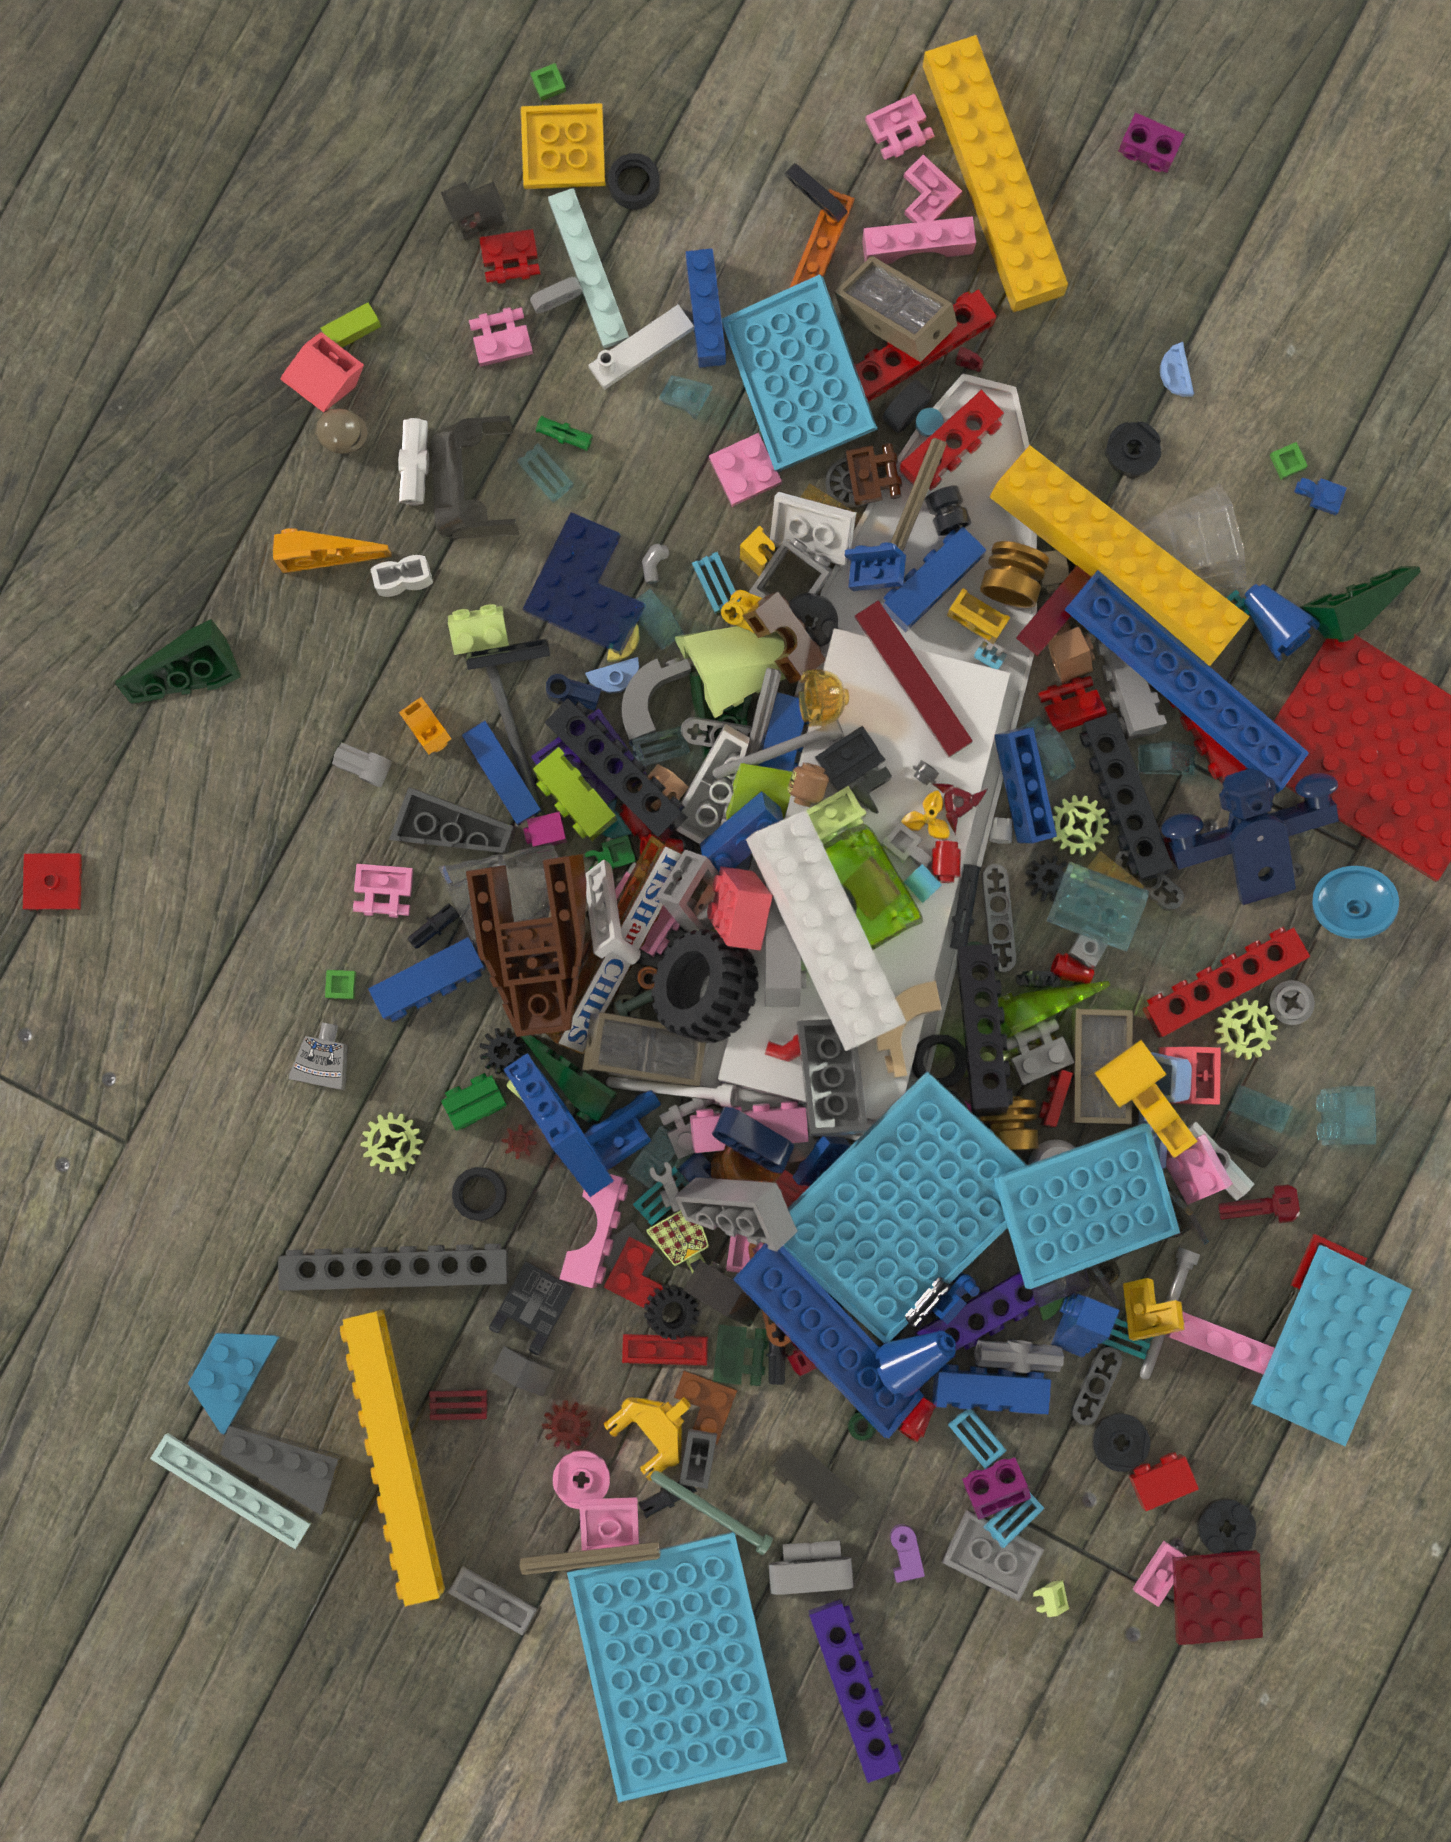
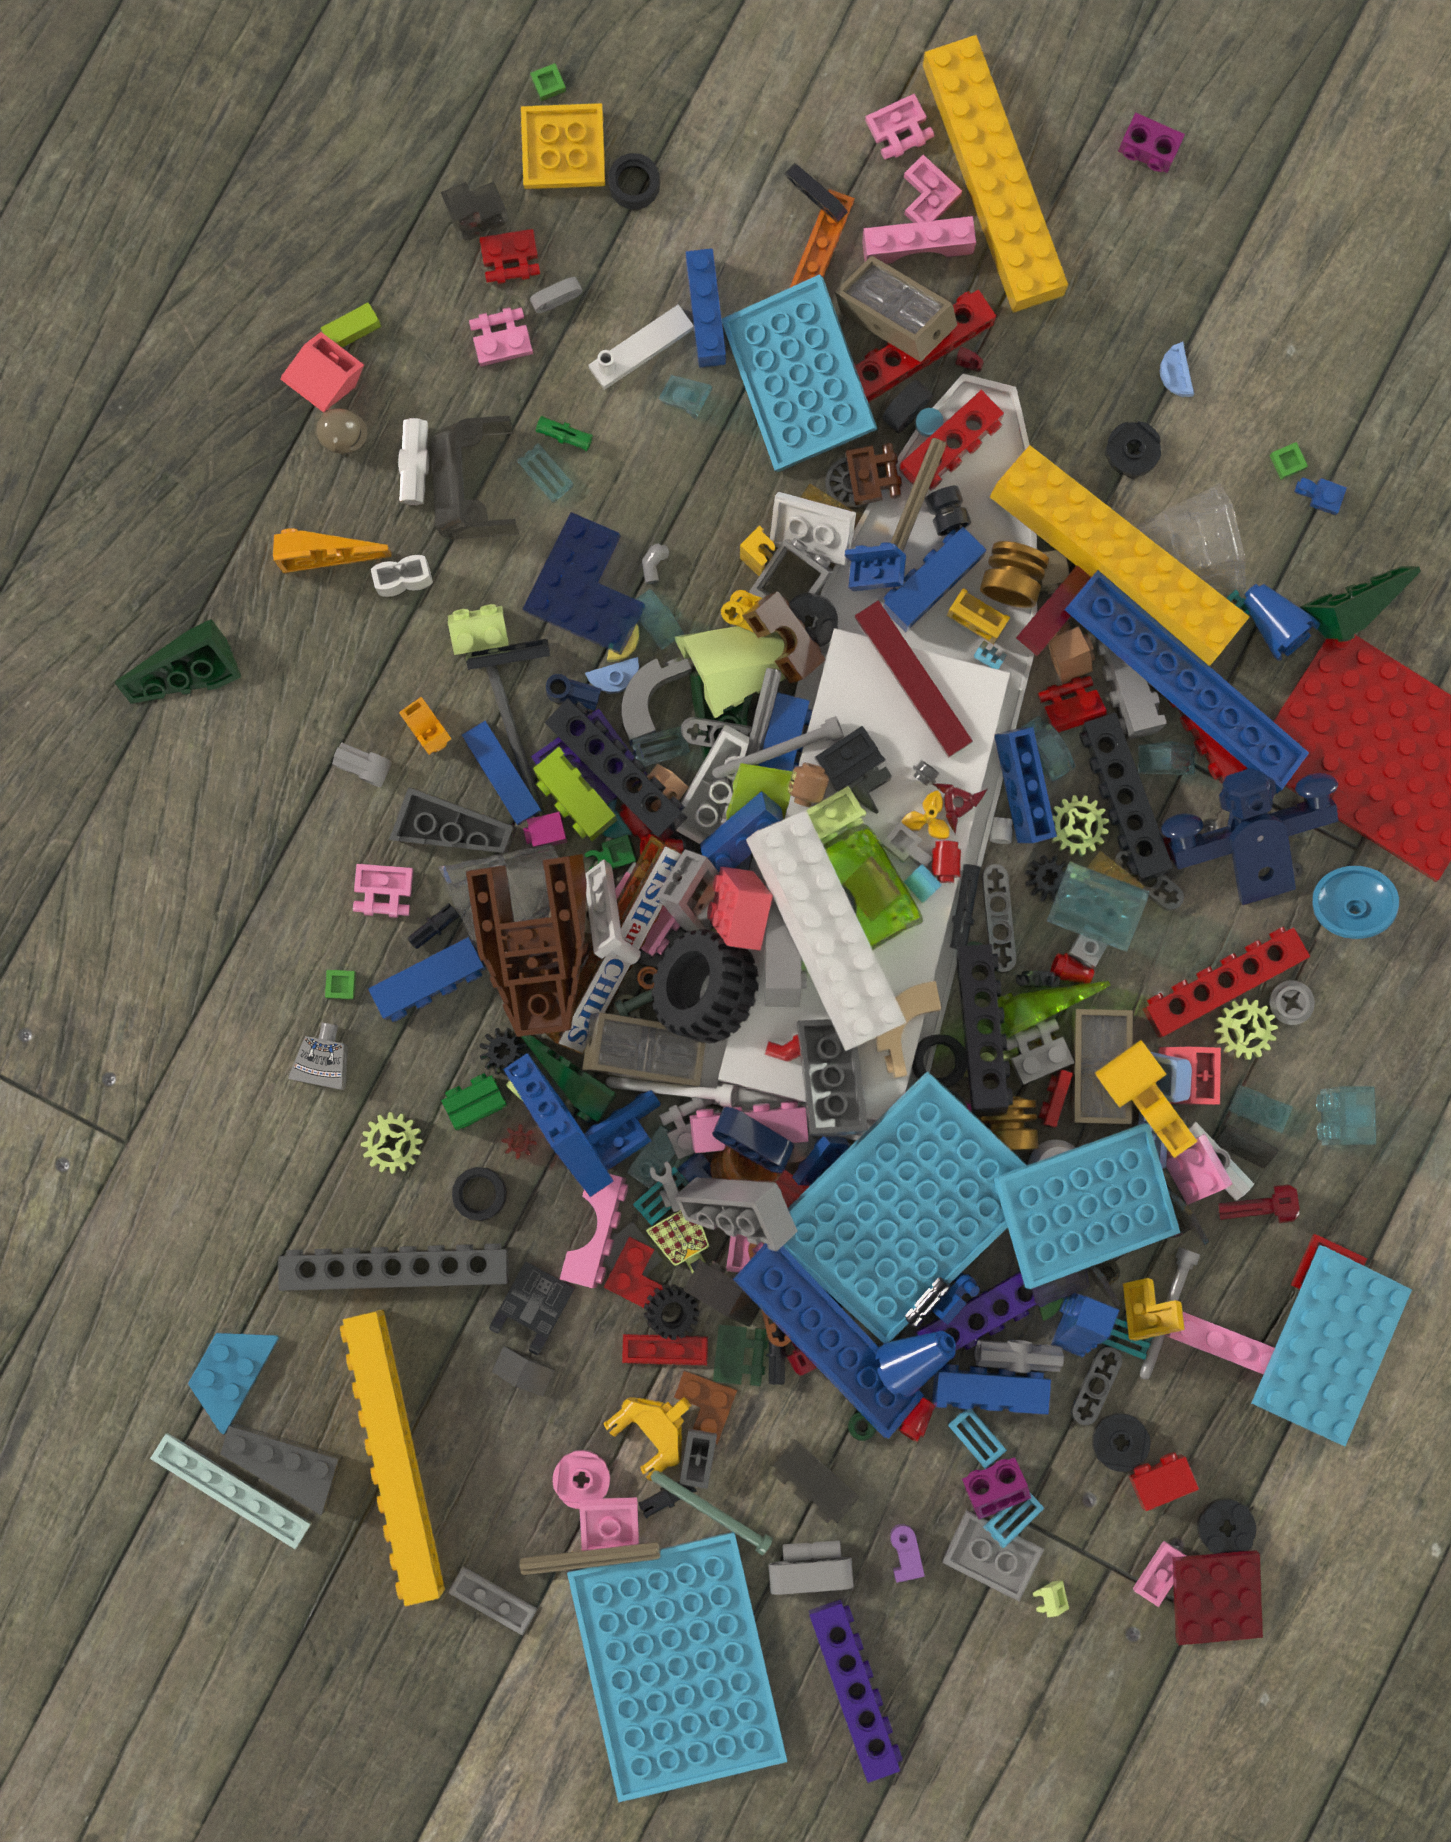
(52, 881): red plate -> none
(457, 1416): dark red tile -> none
(564, 1434): clear red gear -> none
(588, 268): light aqua plate -> none
(706, 561): medium azure tile -> none
(745, 469): bright pink plate -> none
(822, 697): clear yellow cylinder -> none

